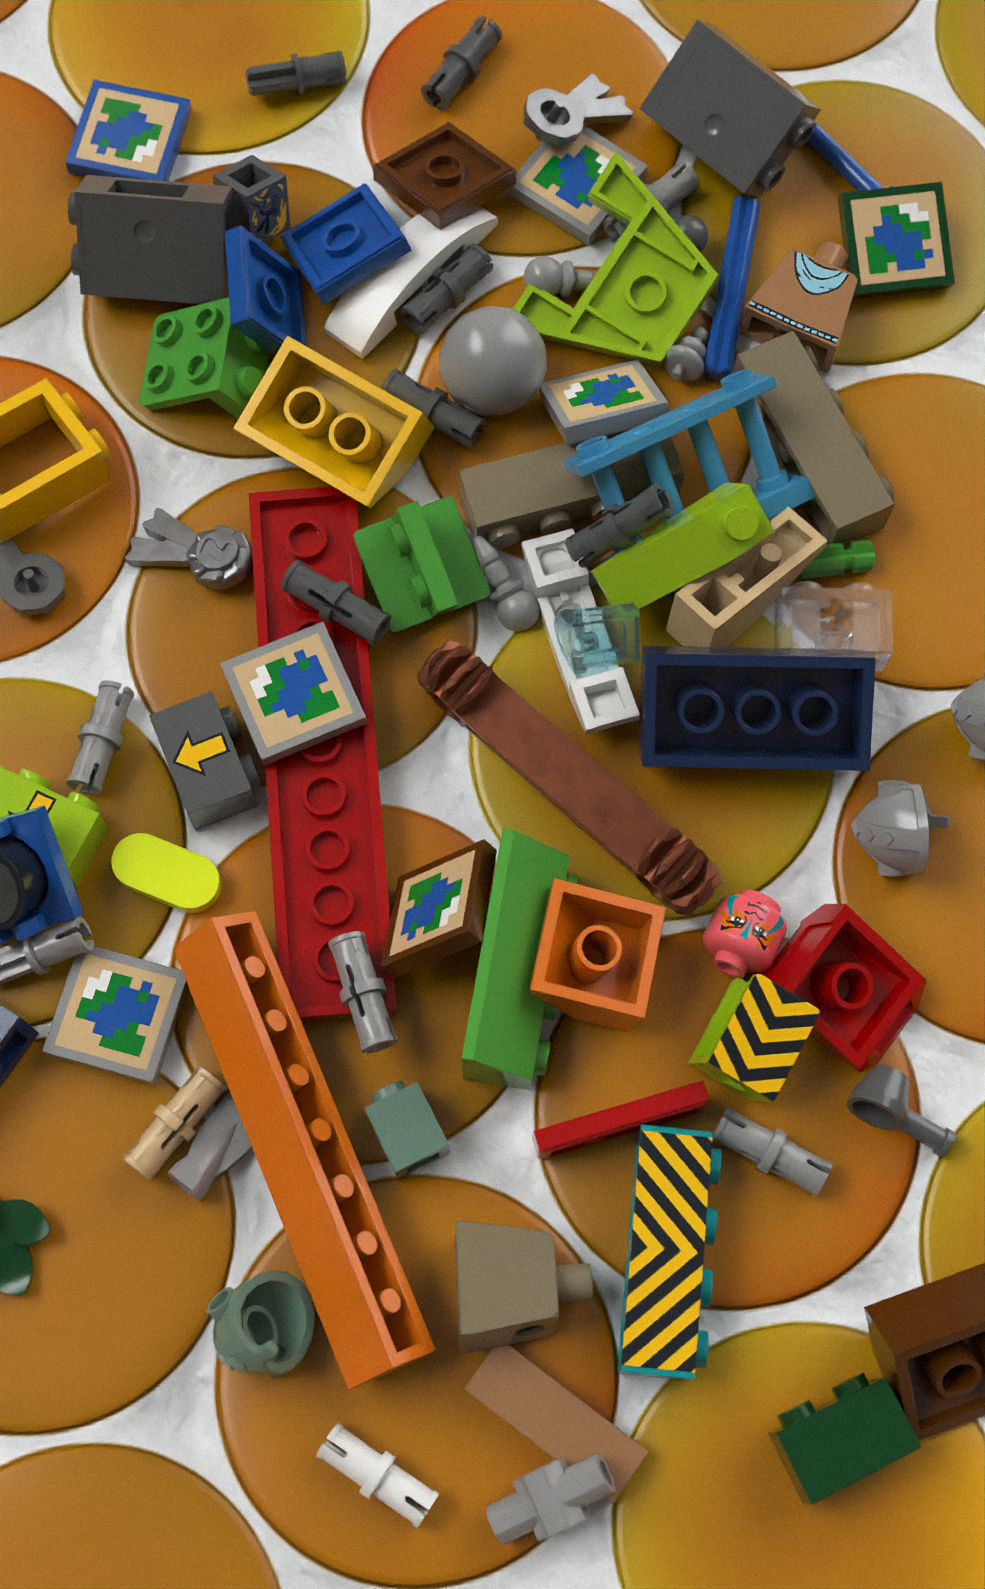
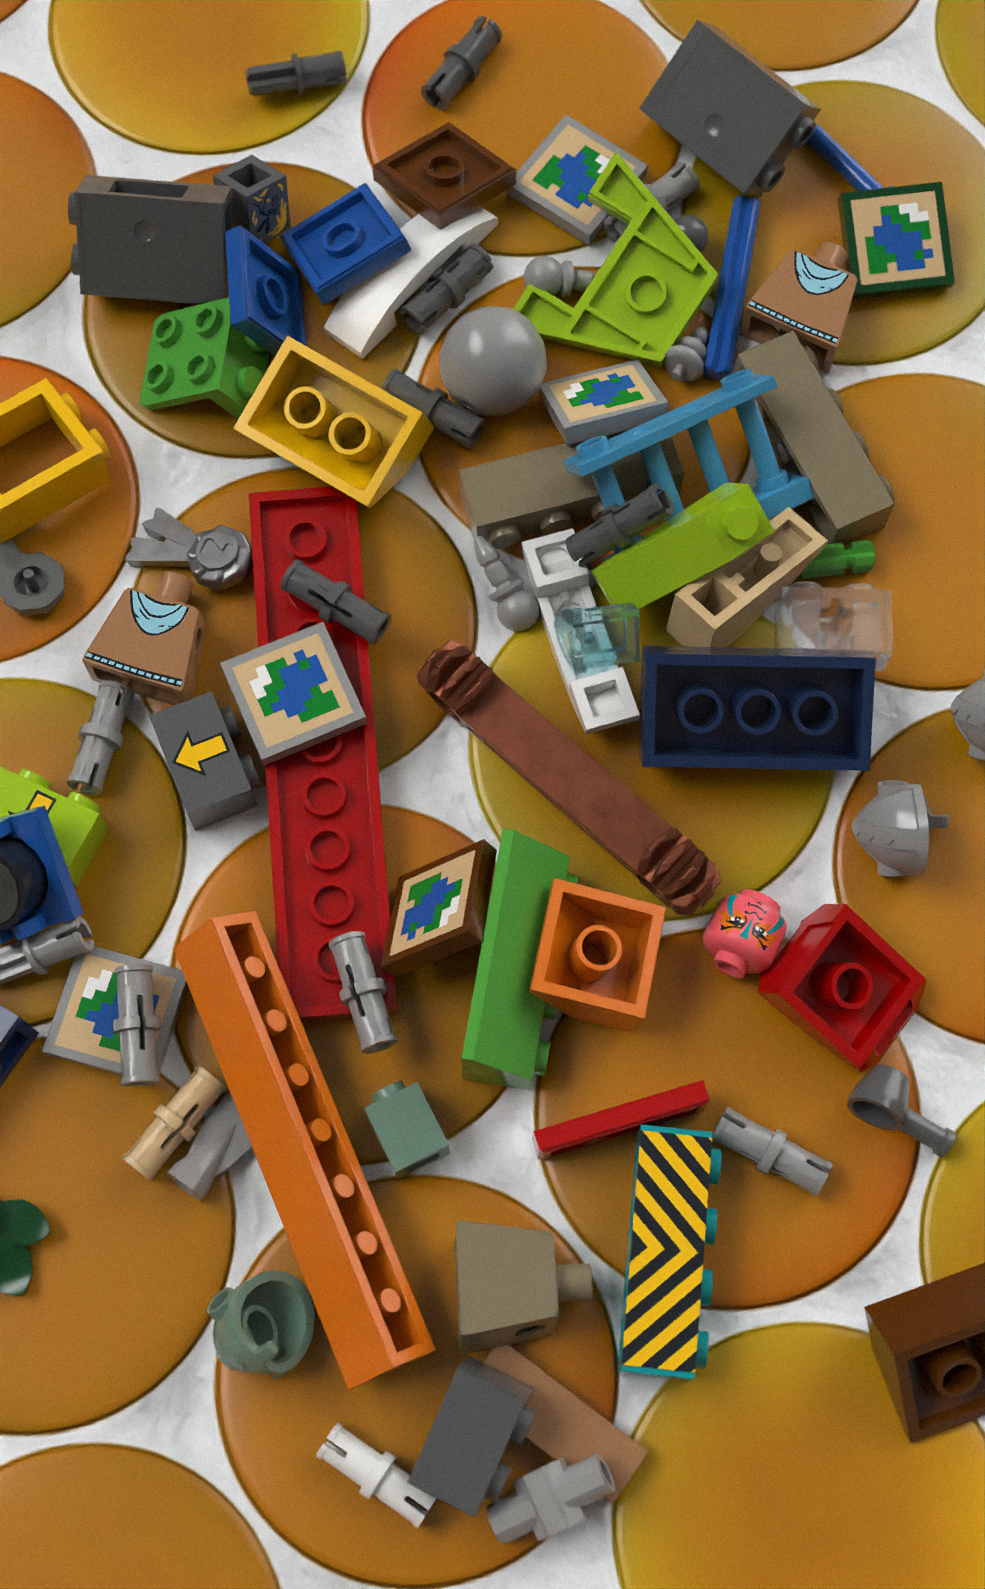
(128, 133): tile -> none
(136, 1025): none -> light grey pin
(151, 642): none -> medium nougat torso
(166, 873): neon yellow tile -> none
(421, 563): bright green bracket -> none
(471, 1437): none -> dark grey brick
(561, 117): piece -> none
(754, 1038): piece -> none
(843, 1438): dark green brick -> none

